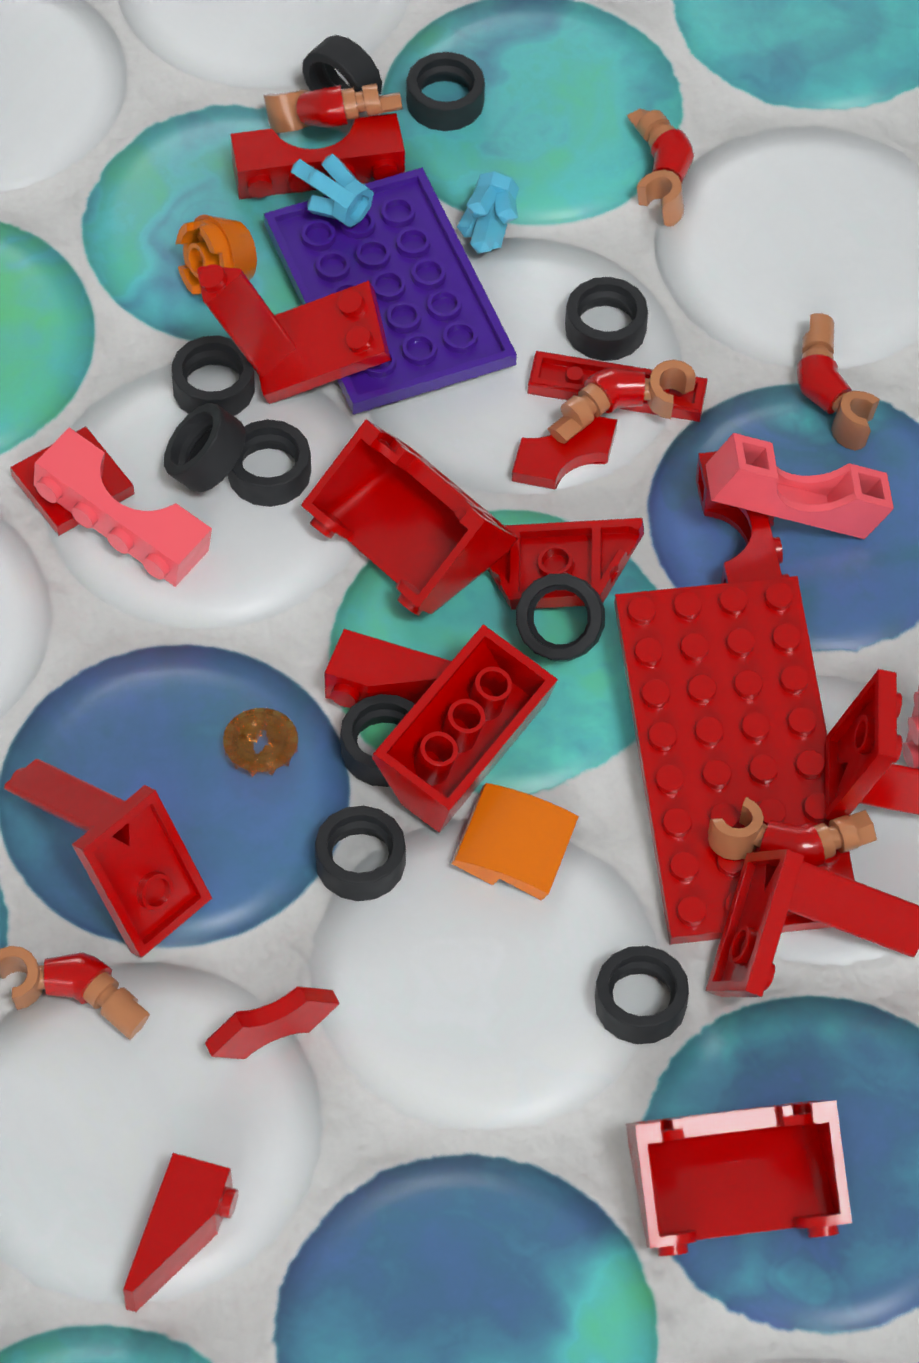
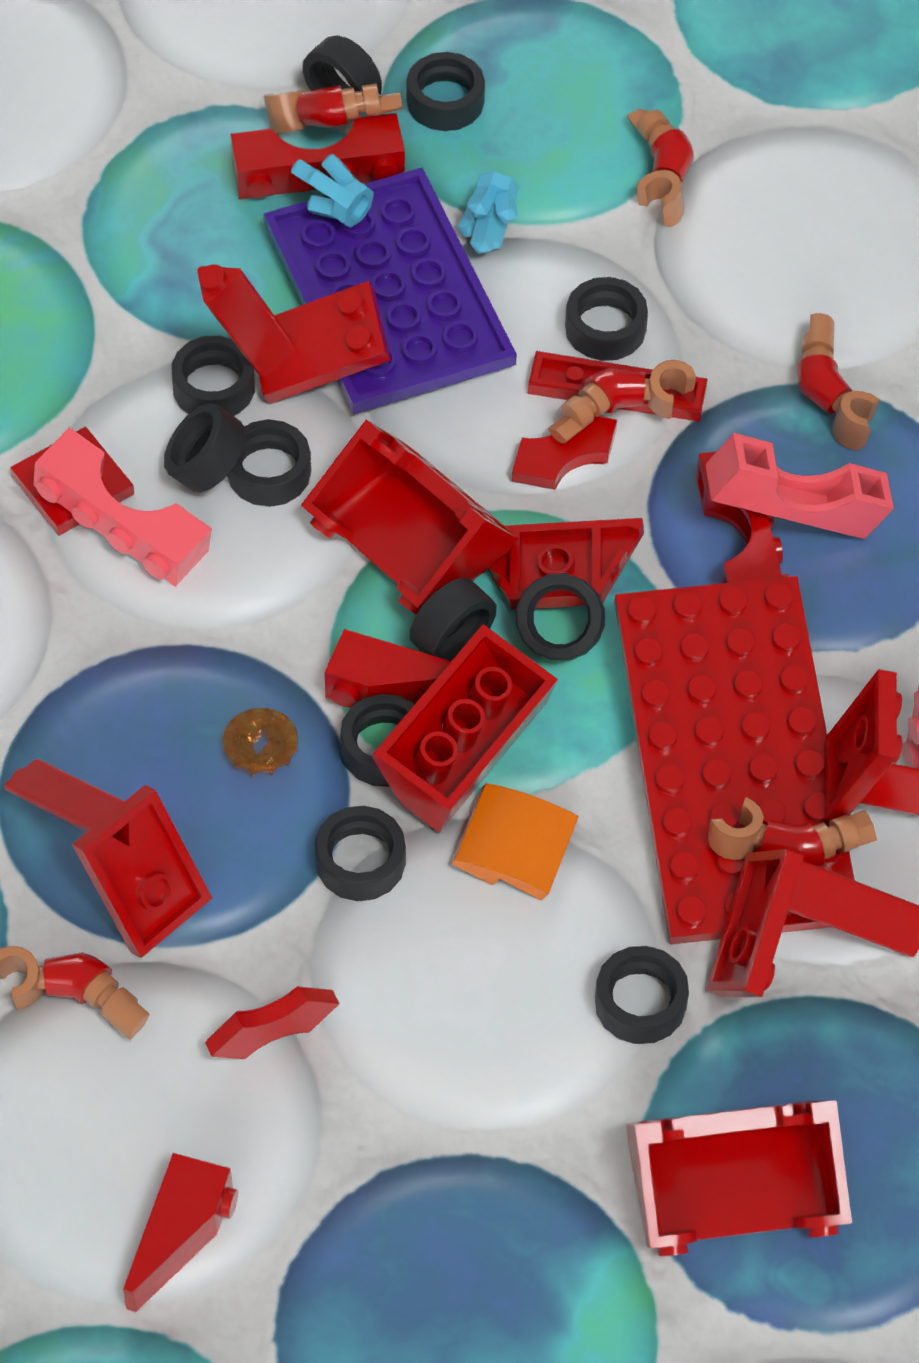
(217, 242): orange cone -> none
(452, 618): none -> black tyre

